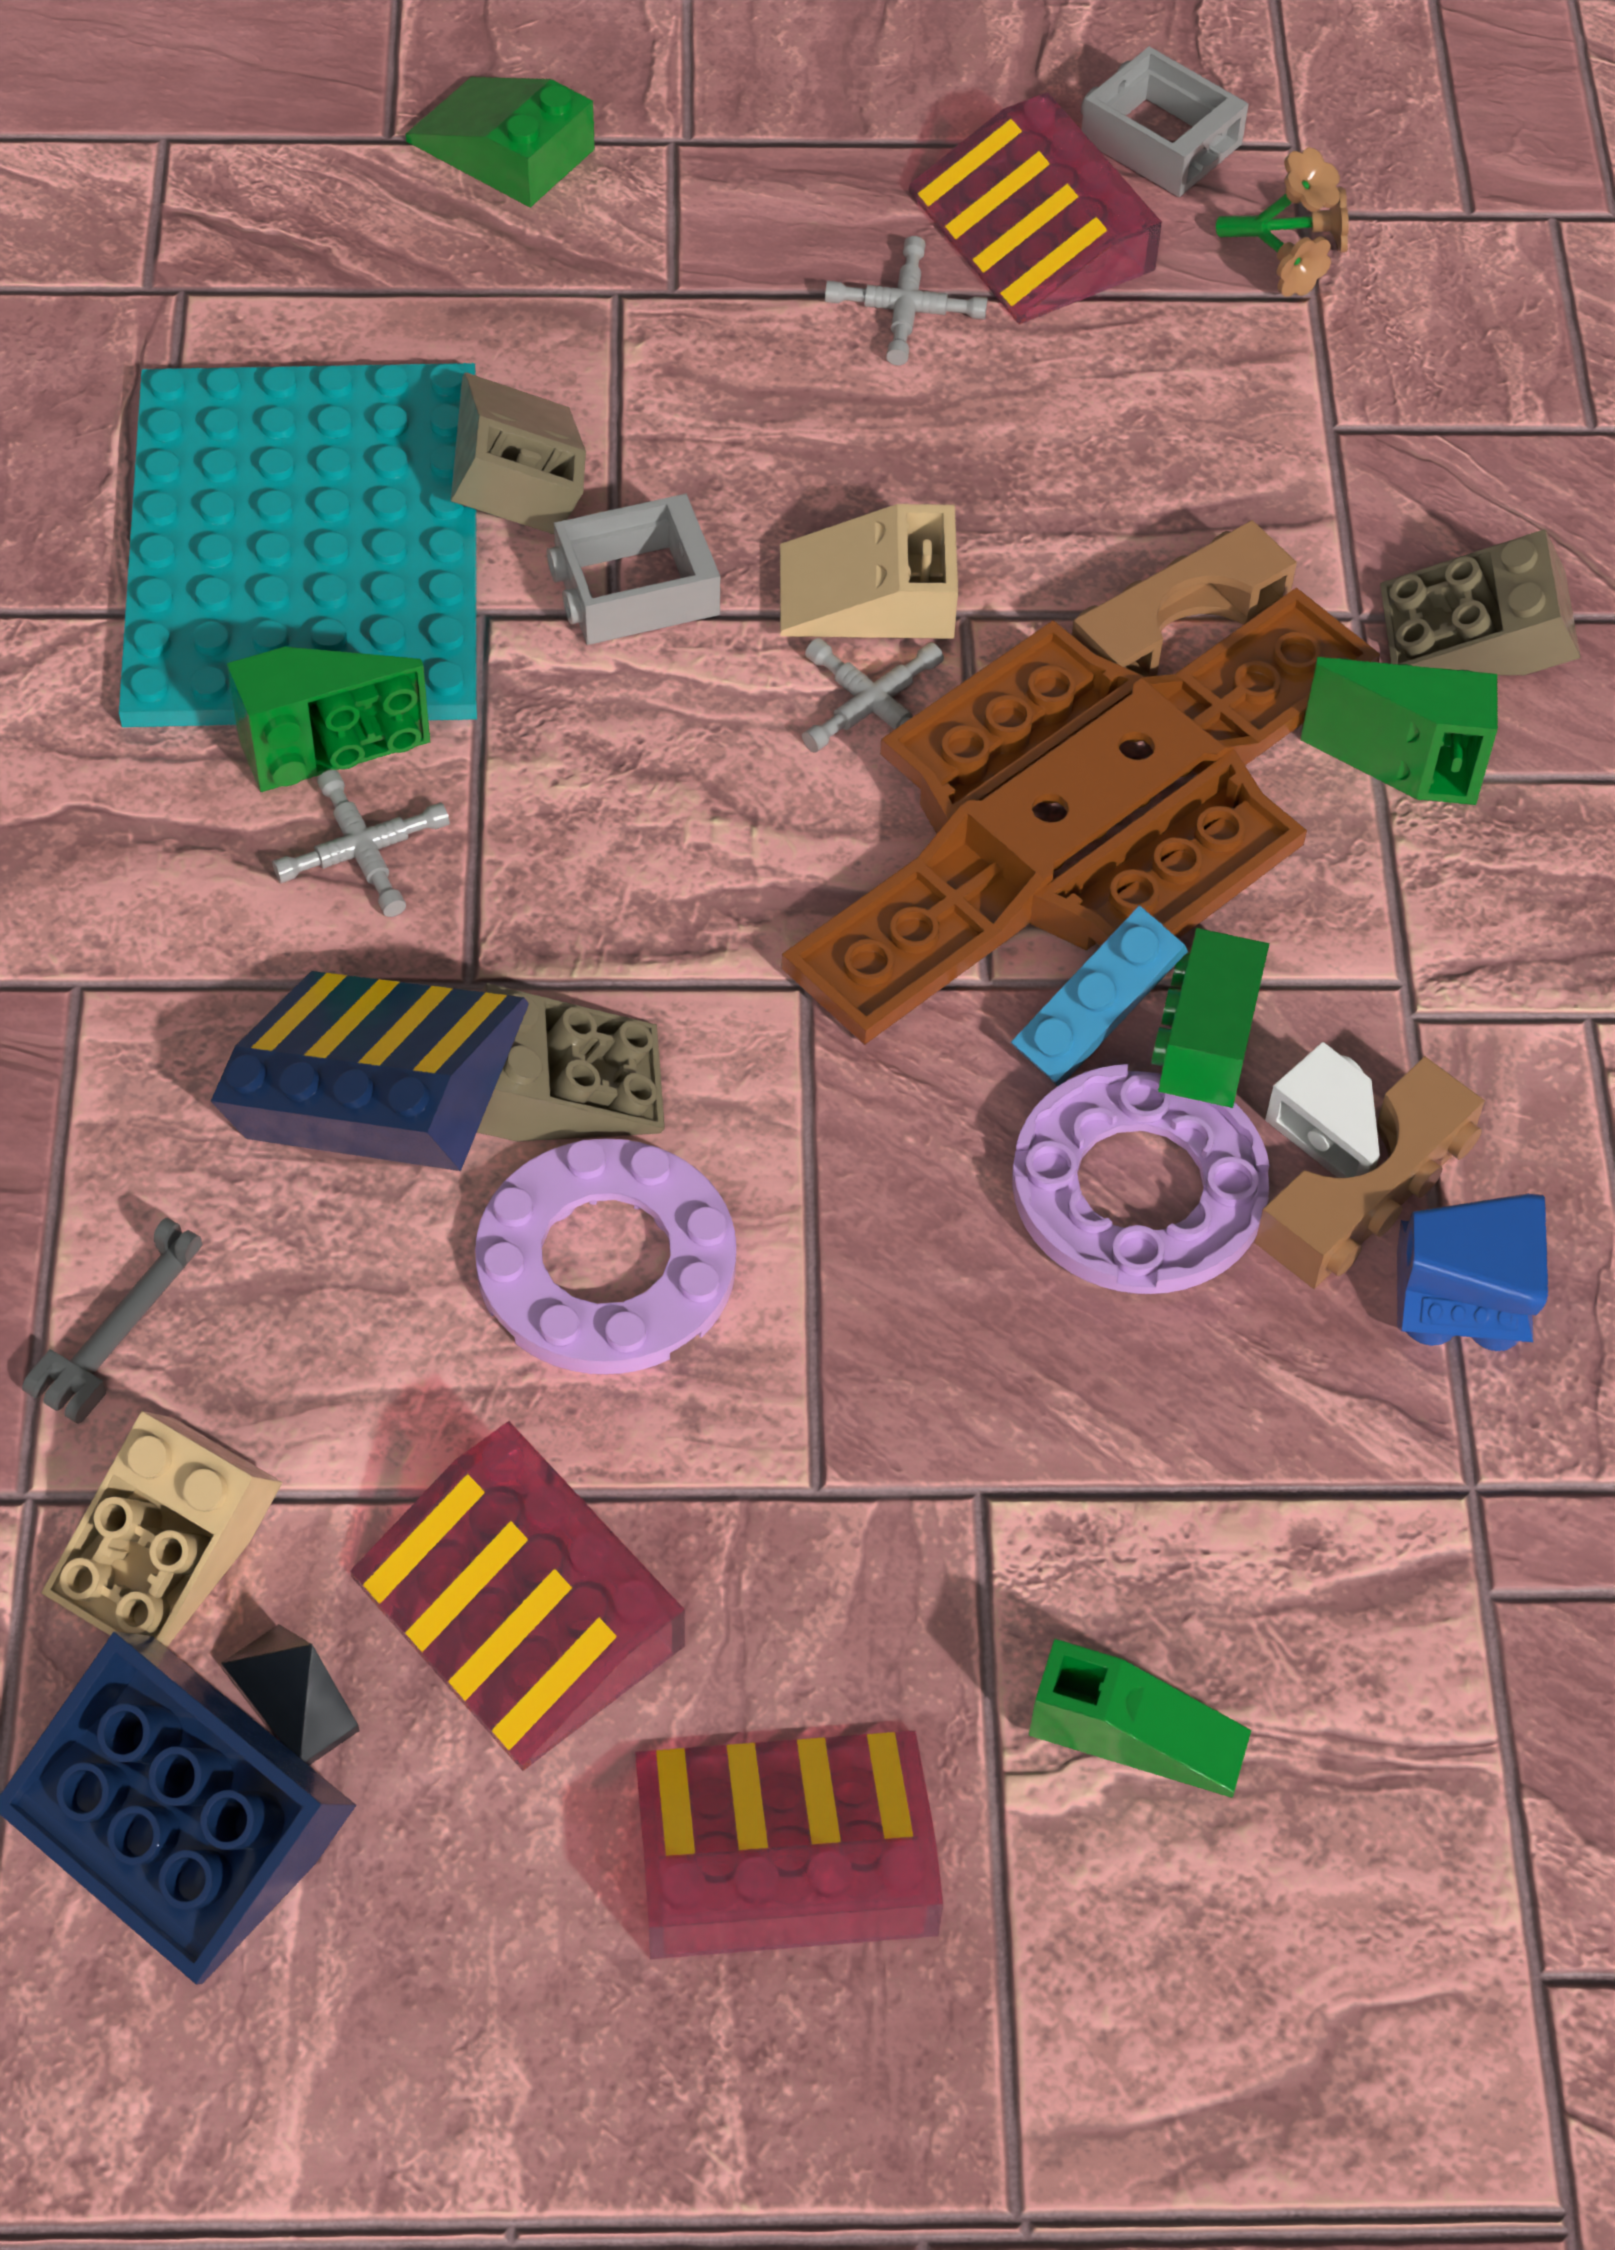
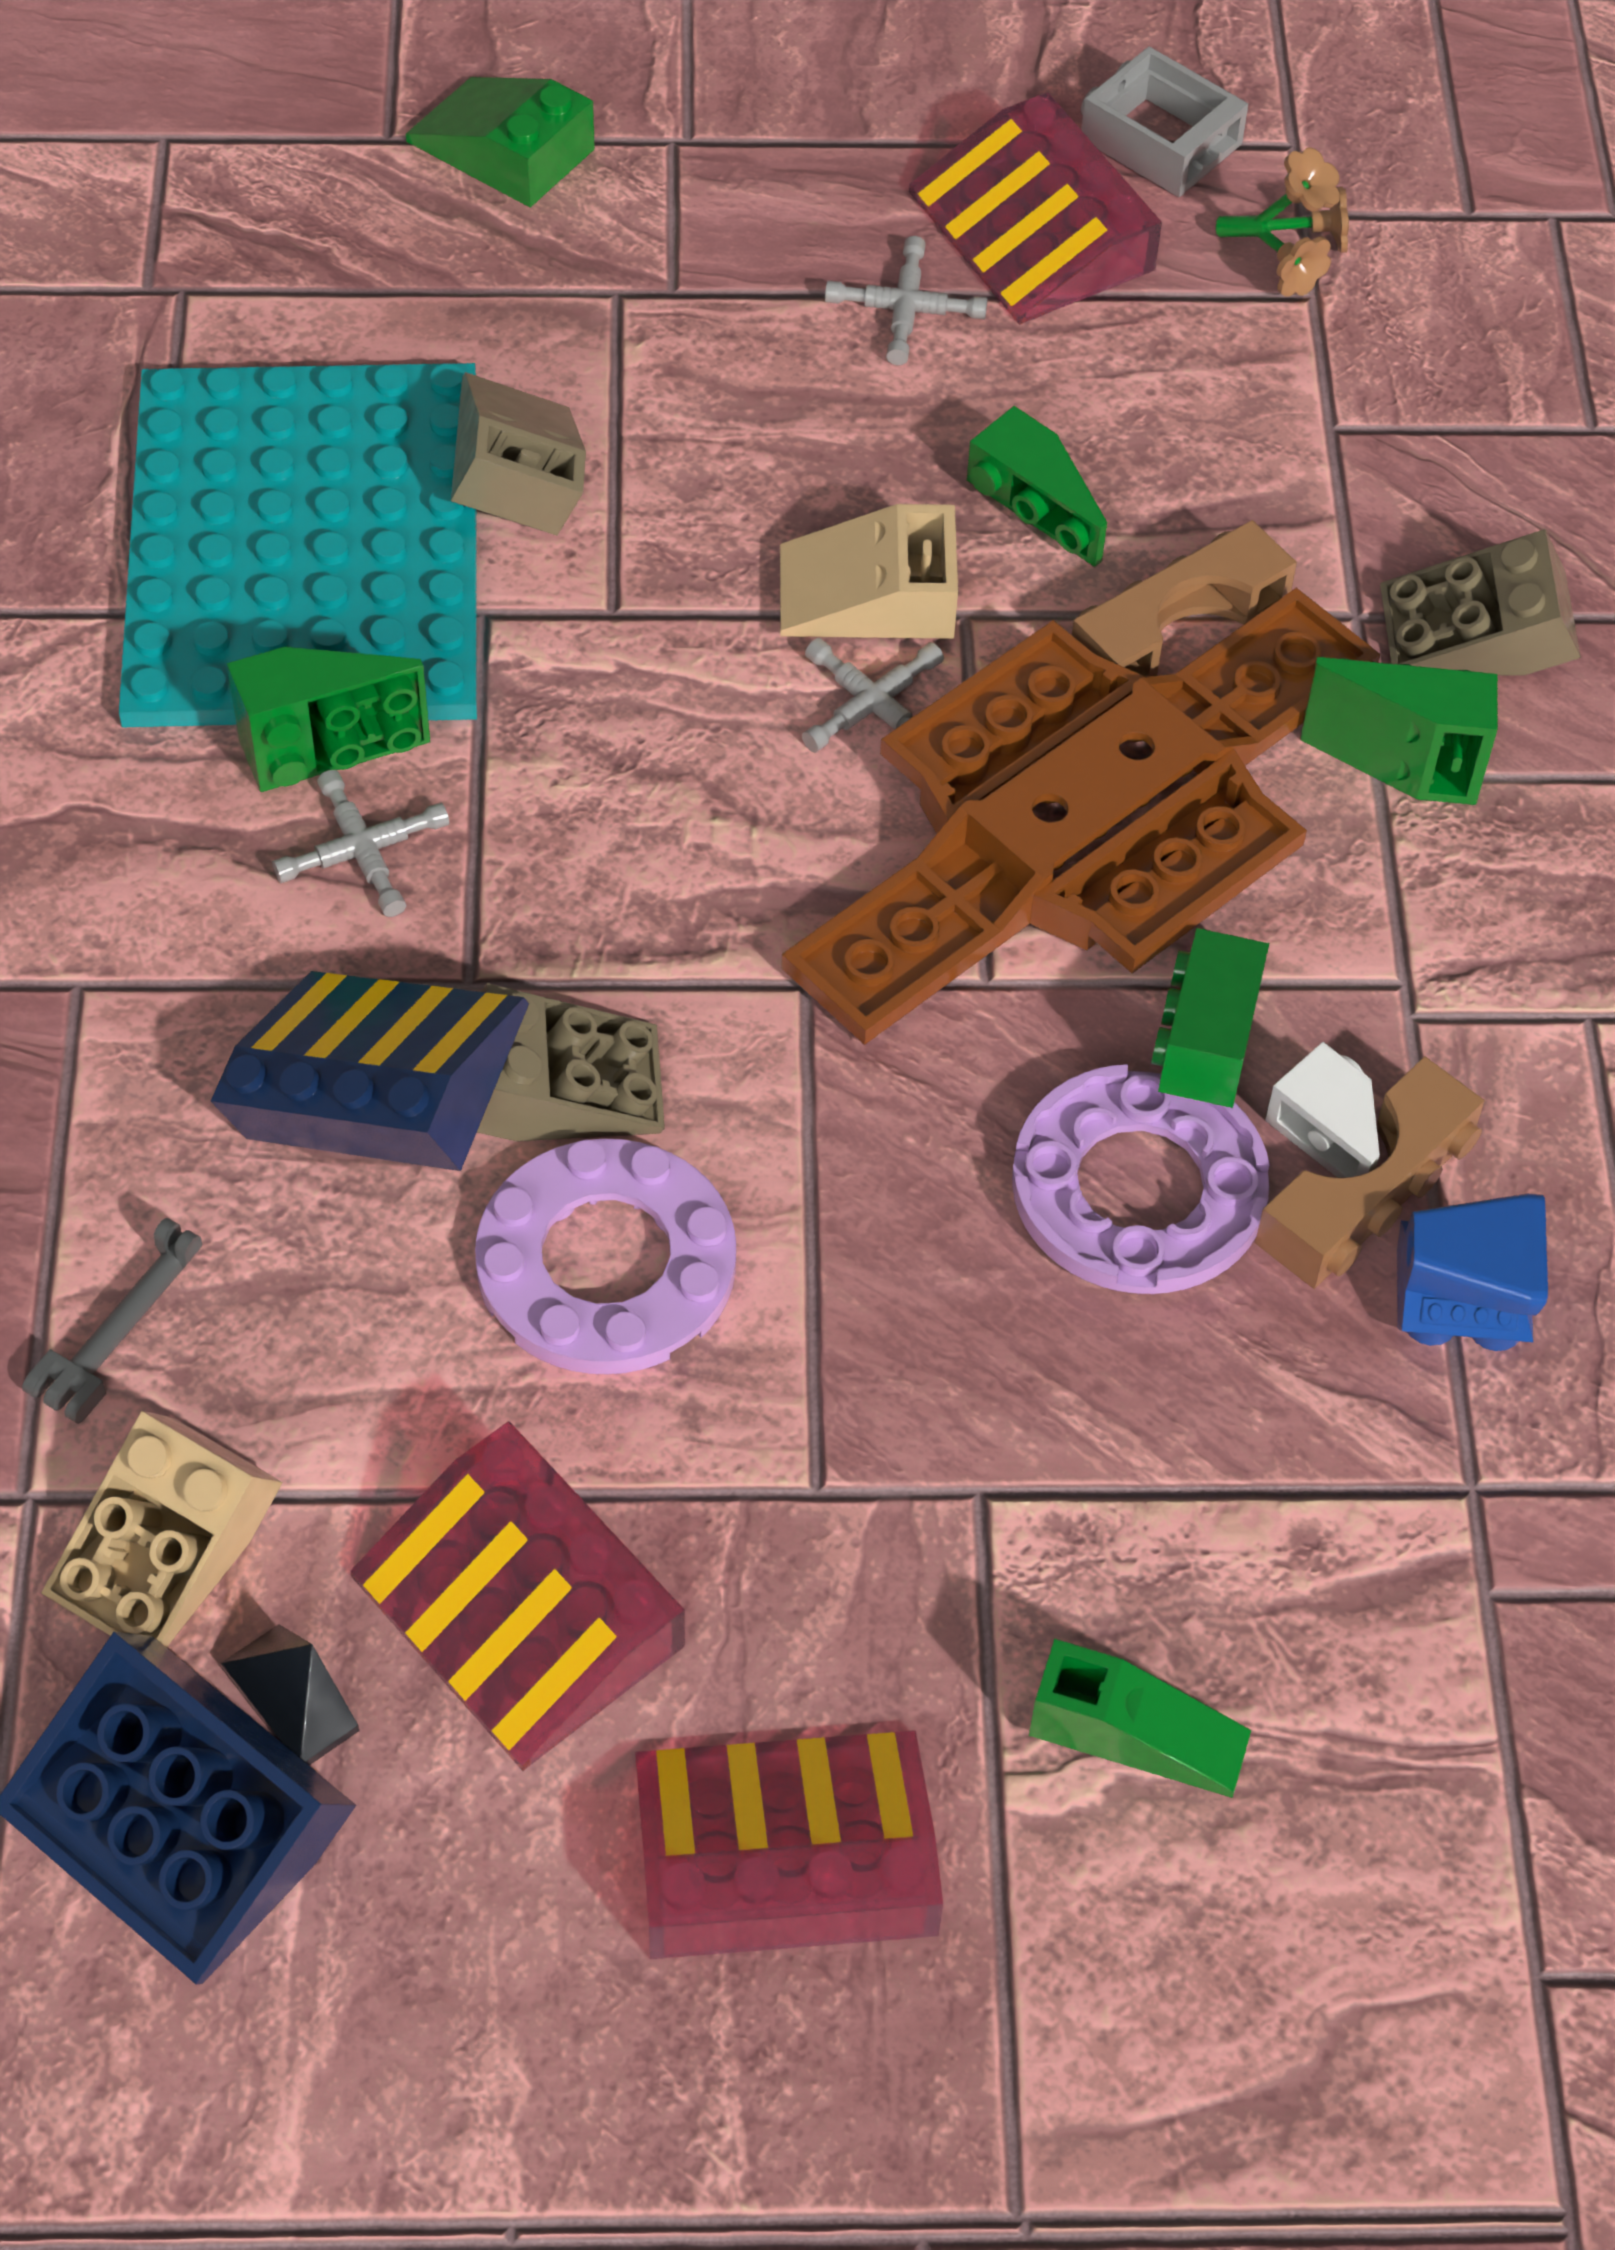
(627, 533): light grey window -> none
(1036, 479): none -> green slope
(1099, 996): dark azure plate -> none

